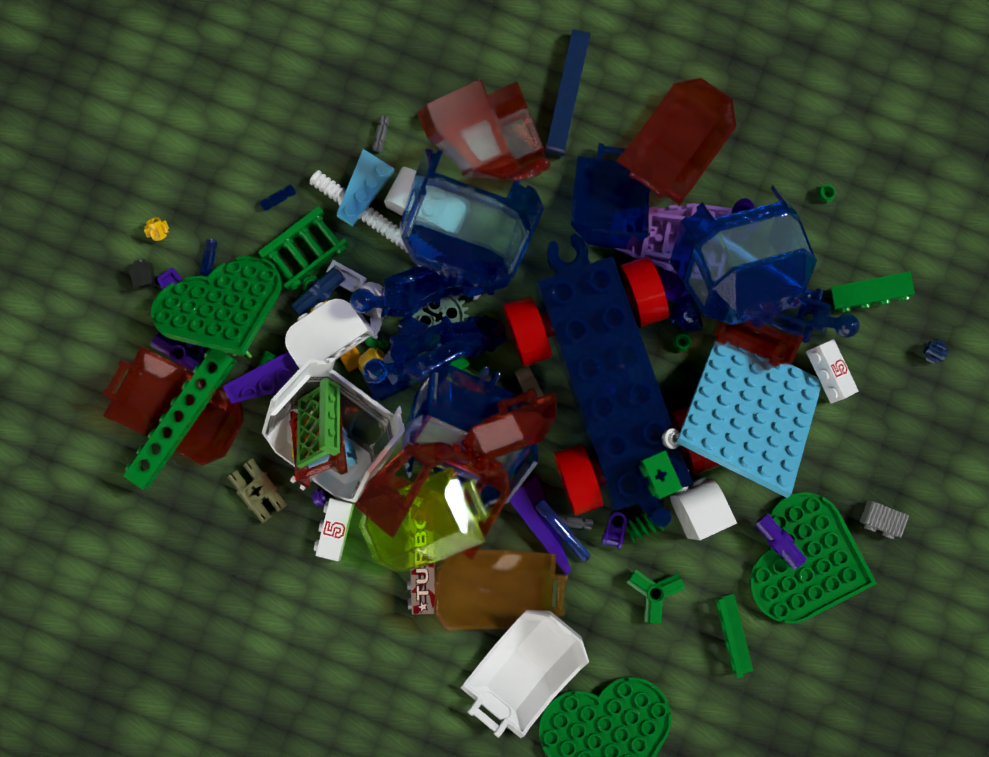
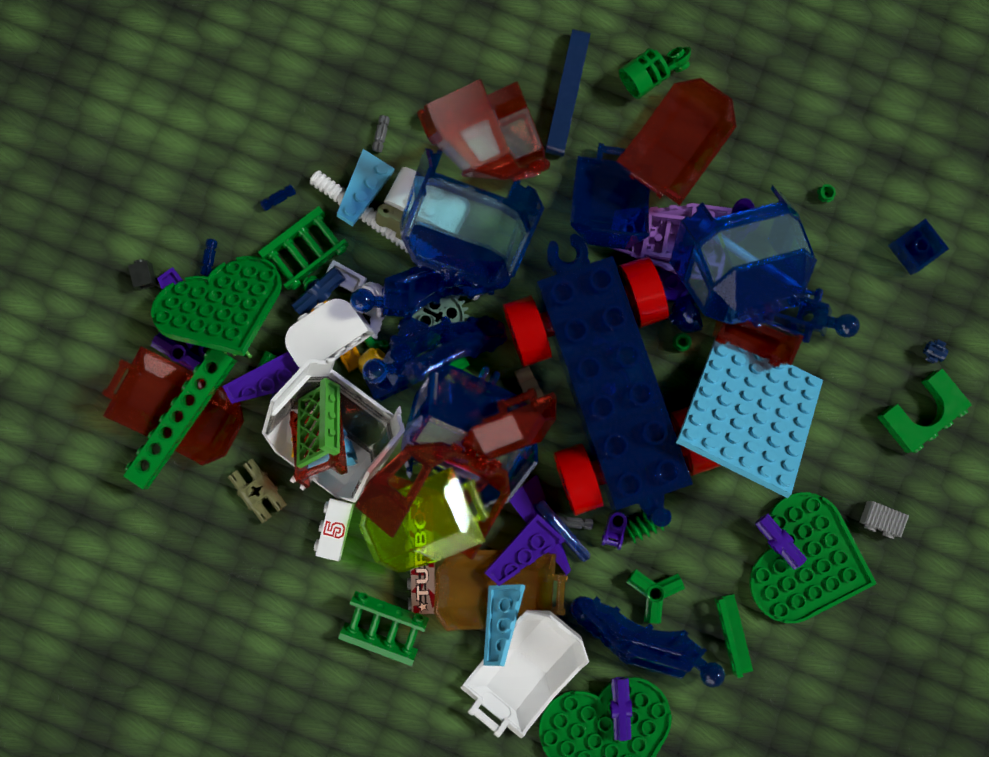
(156, 229): yellow gear -> none
(319, 496): dark purple plate -> none
(379, 644): none -> green fence
(390, 219): none -> olive leg
(501, 618): none -> medium azure wing
(528, 545): none -> dark purple wing
(621, 708): none -> dark purple piece
(641, 646): none -> clear blue piece
(651, 69): none -> green cylinder
(670, 438): white plate -> none
(670, 481): green brick -> none
(702, 509): white brick -> none
(832, 371): white brick -> none
(872, 291): green wedge -> none
(918, 247): none -> clear blue brick
(950, 404): none -> green arch

